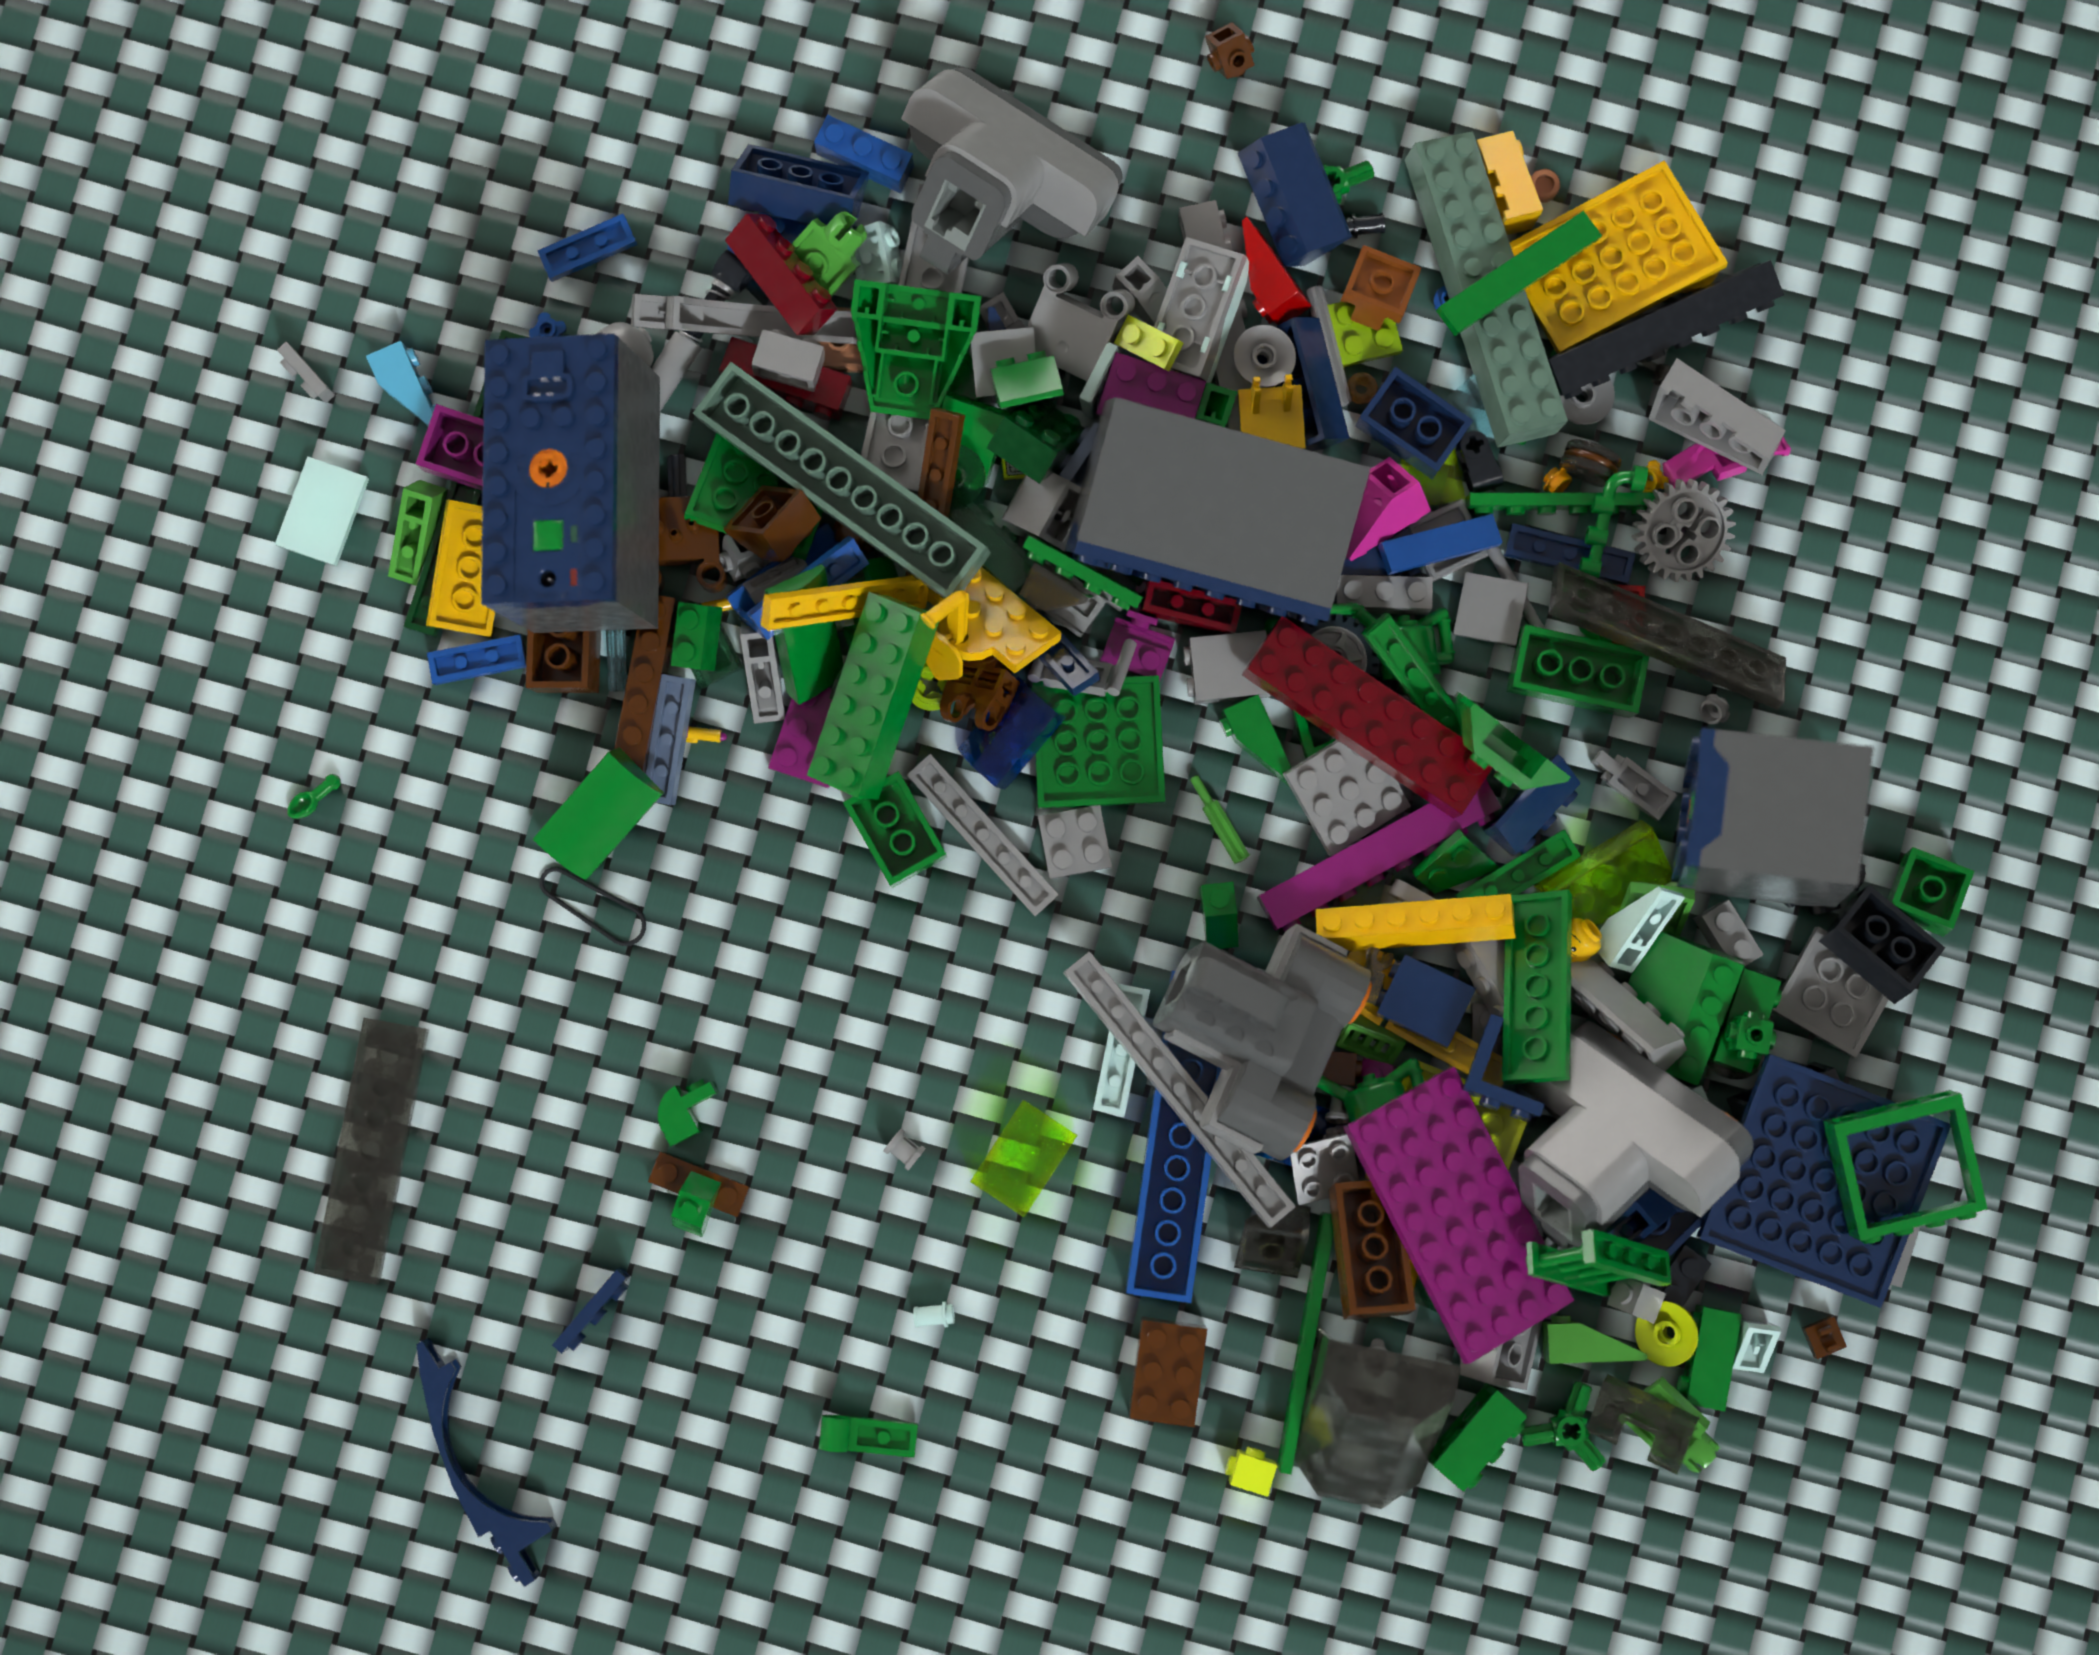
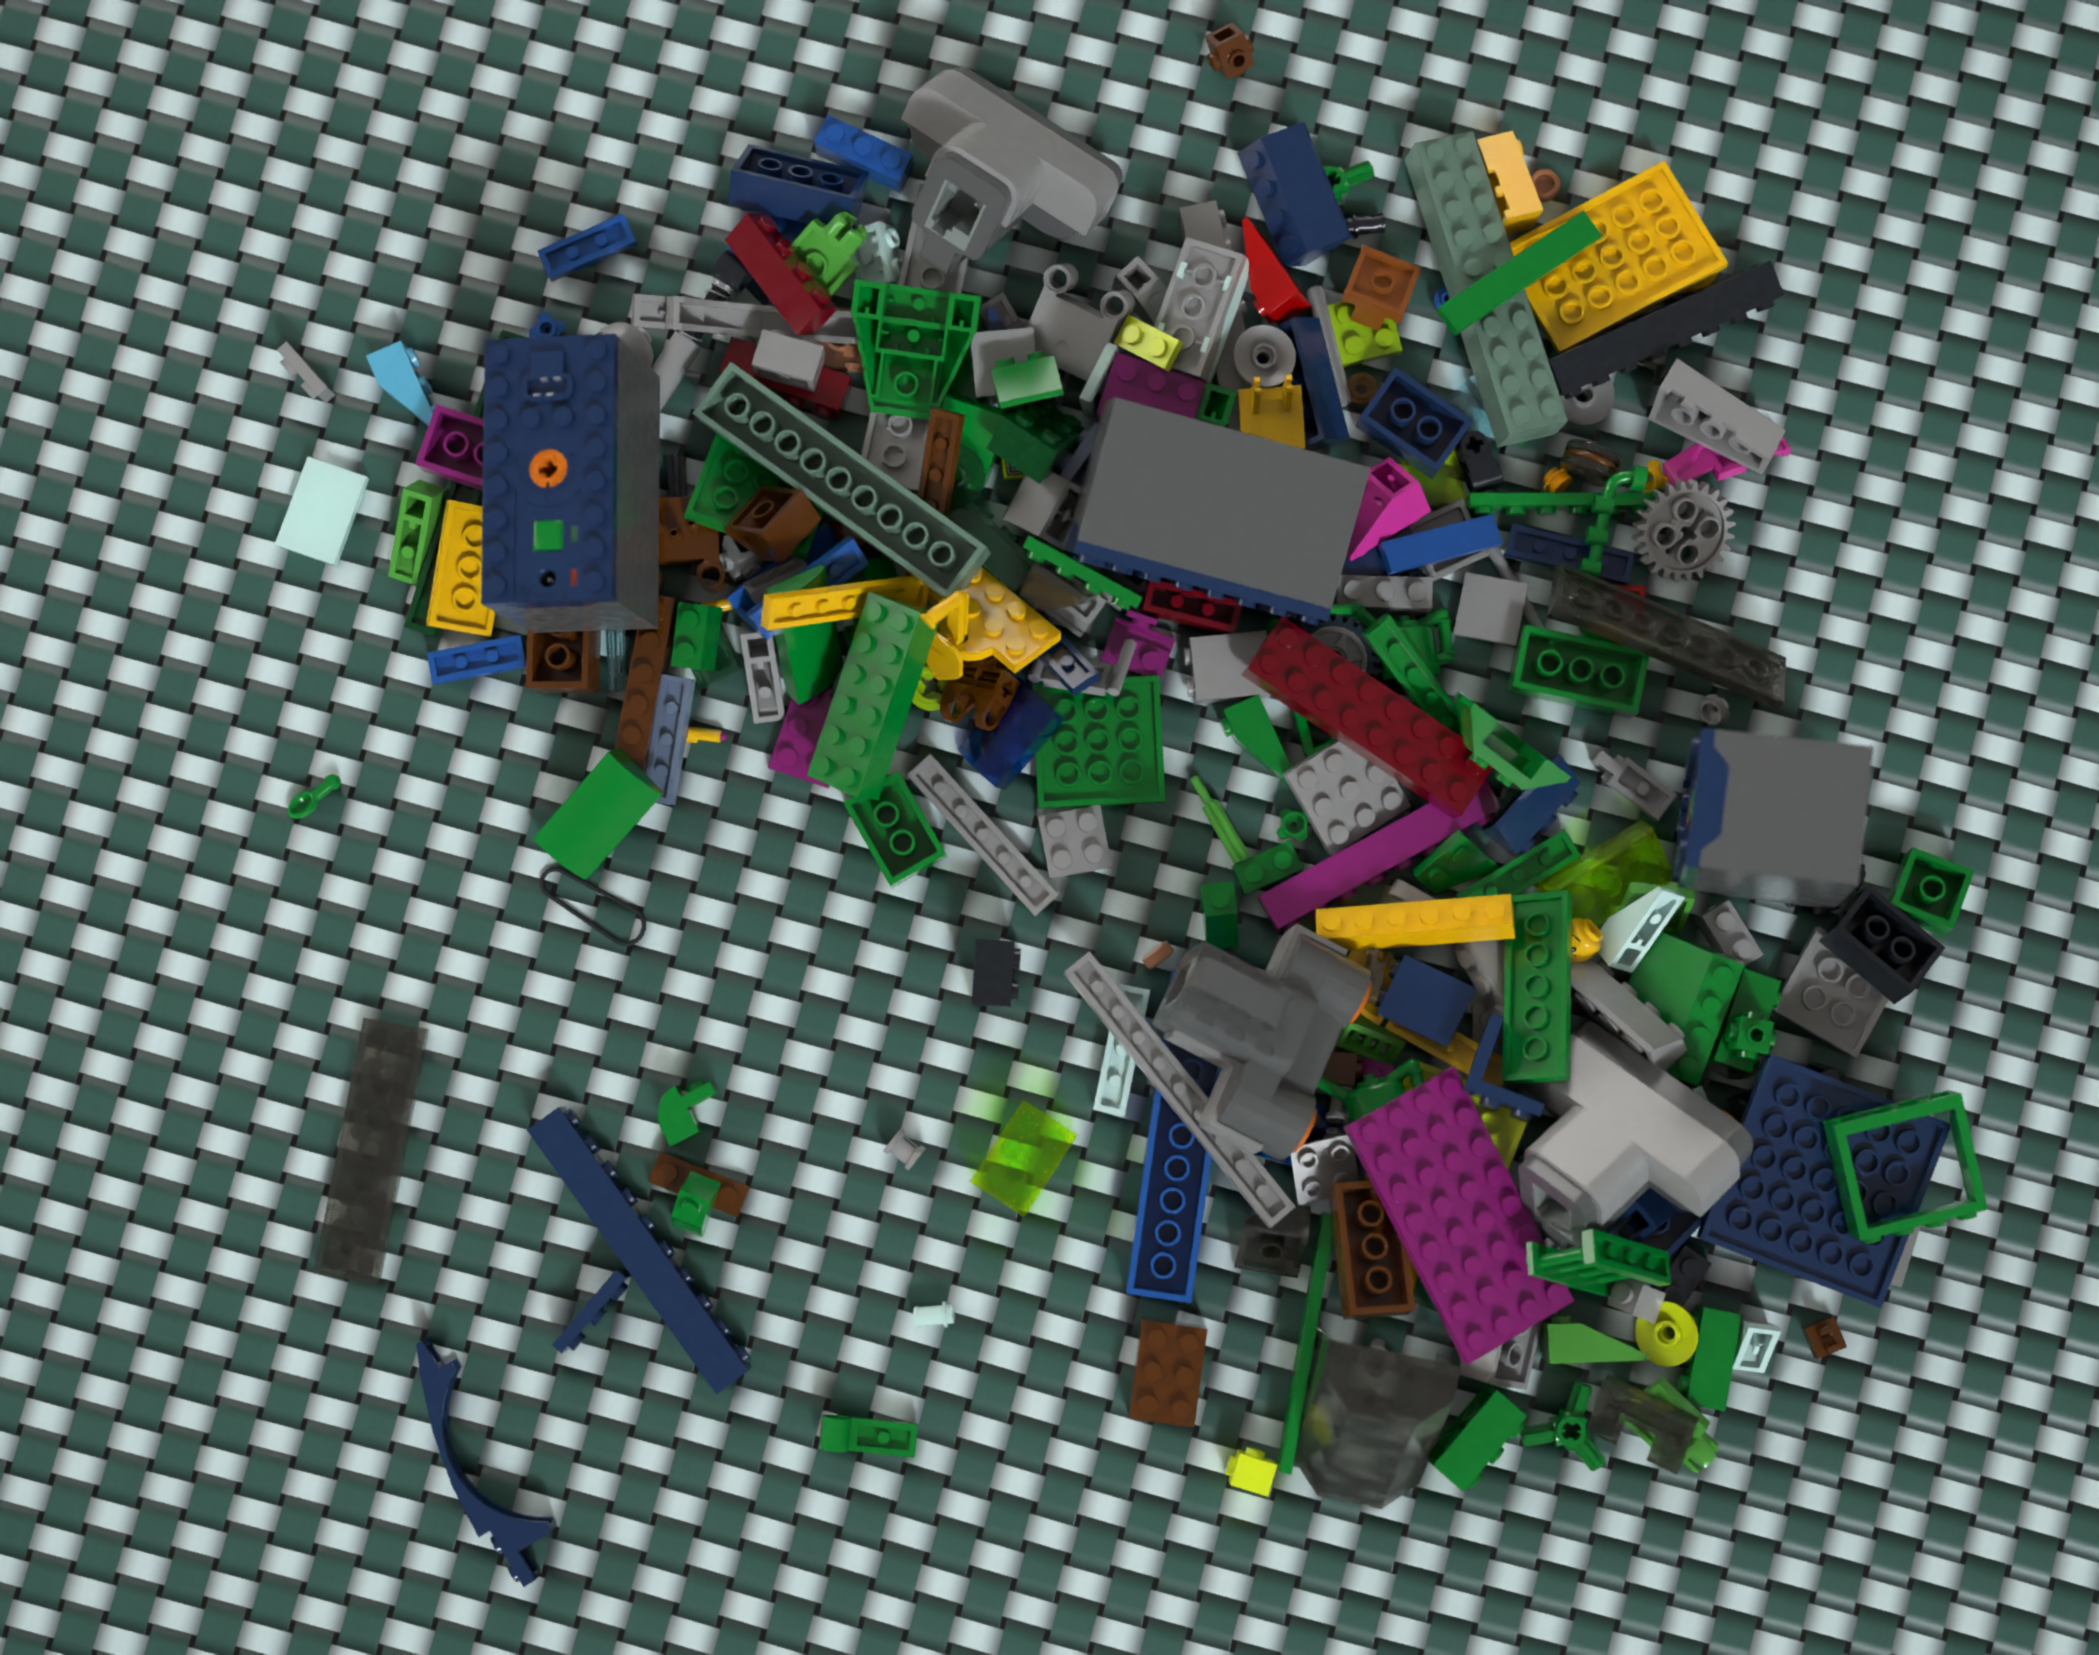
(640, 1249): none -> dark blue brick
(994, 973): none -> black brick
(1157, 955): none -> nougat tile
(1267, 867): none -> green plate
(1285, 830): none -> green plate

